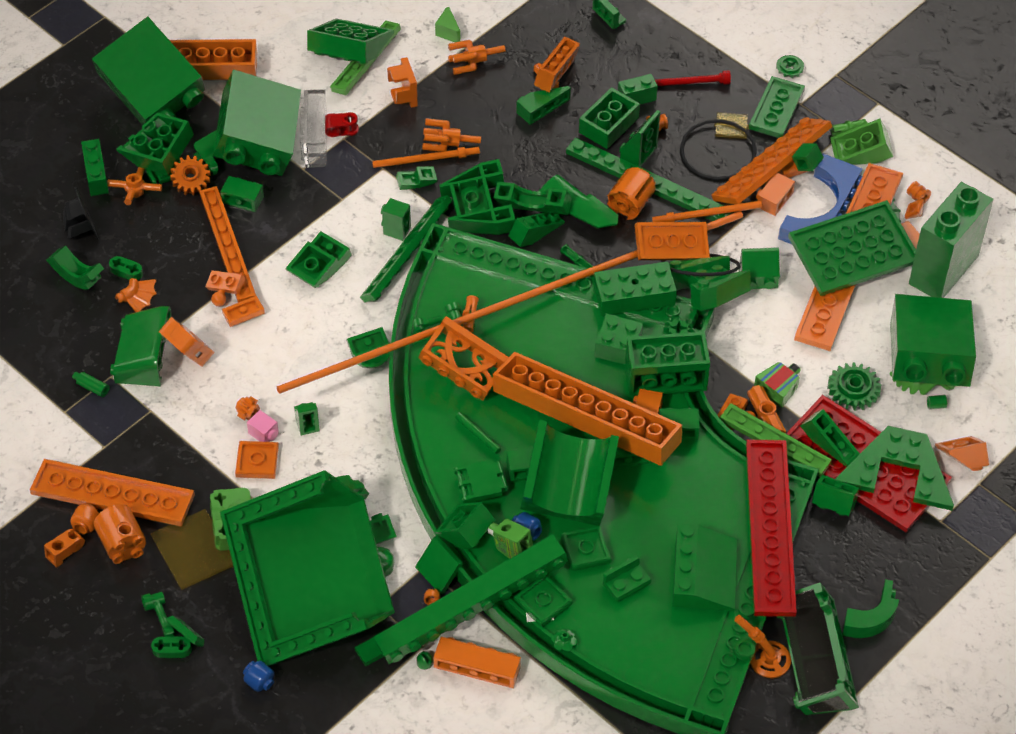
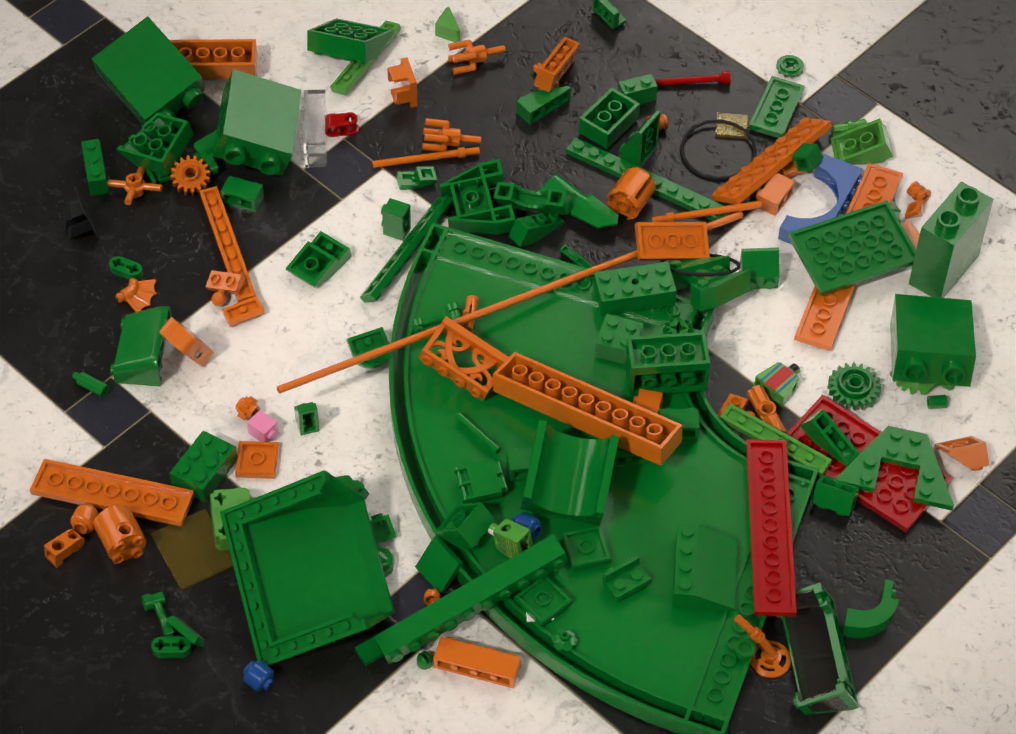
(74, 270): green arch -> none
(204, 465): none -> green brick

